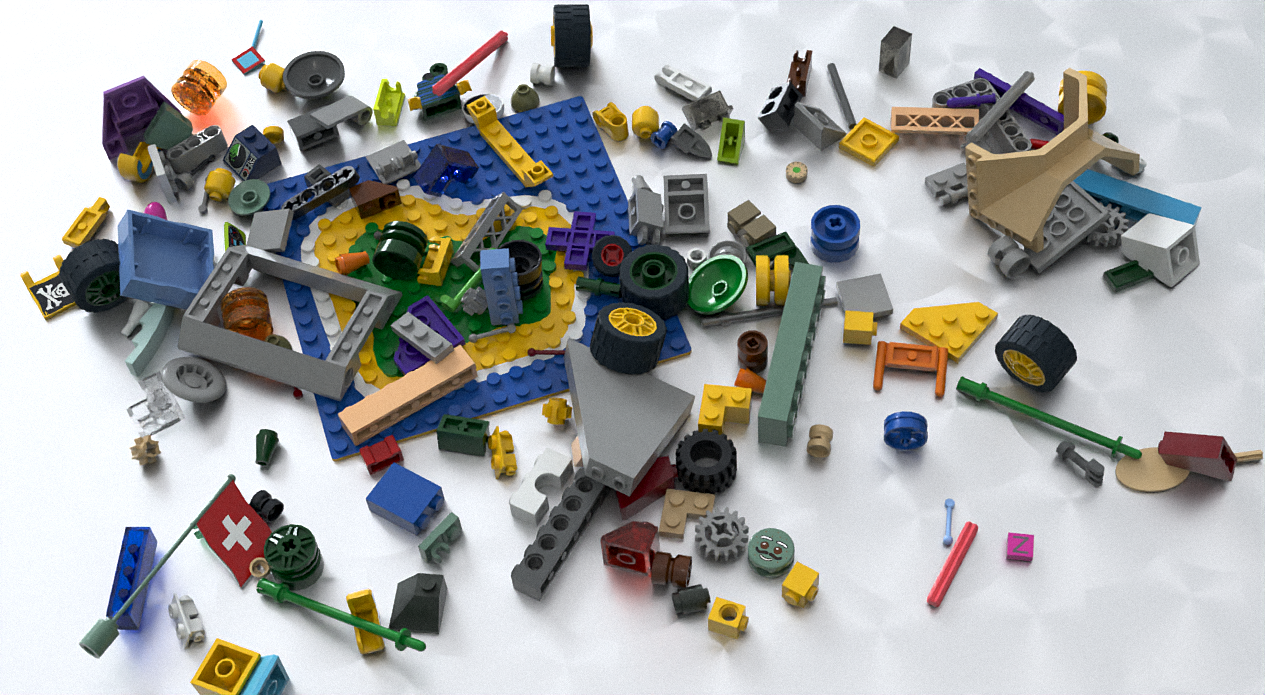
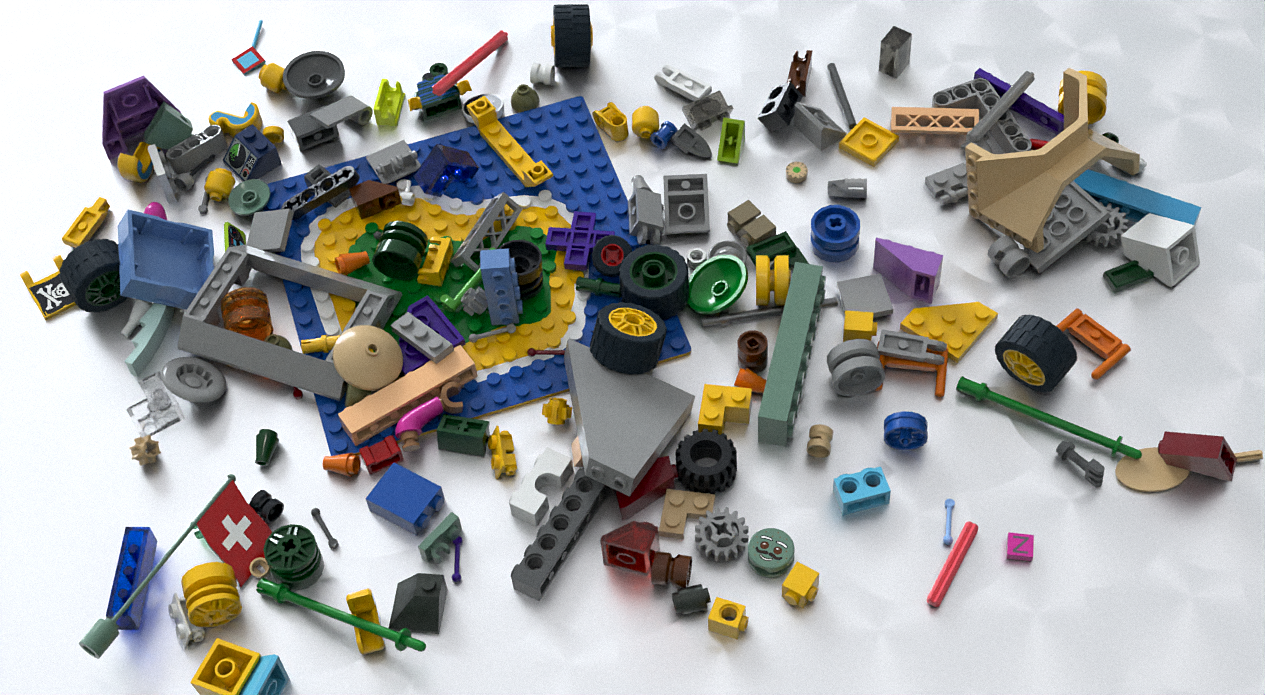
(199, 87): clear orange wheel -> none
(211, 594): none -> yellow wheel
(234, 124): none -> yellow animal
(321, 344): none -> yellow pin
(333, 543): none -> dark grey hinge
(343, 464): none -> orange cone
(354, 395): none -> olive brick
(364, 368): none -> tan dish
(408, 198): none -> white hand
(412, 422): none -> piece
(456, 577): none -> dark purple hinge
(840, 188): none -> light grey hinge
(855, 367): none -> light grey wheel
(863, 496): none -> medium azure brick
(909, 268): none -> medium lavender slope
(910, 347): none -> light grey hinge
(958, 102): dark purple piece -> none
(1096, 338): none -> orange plate

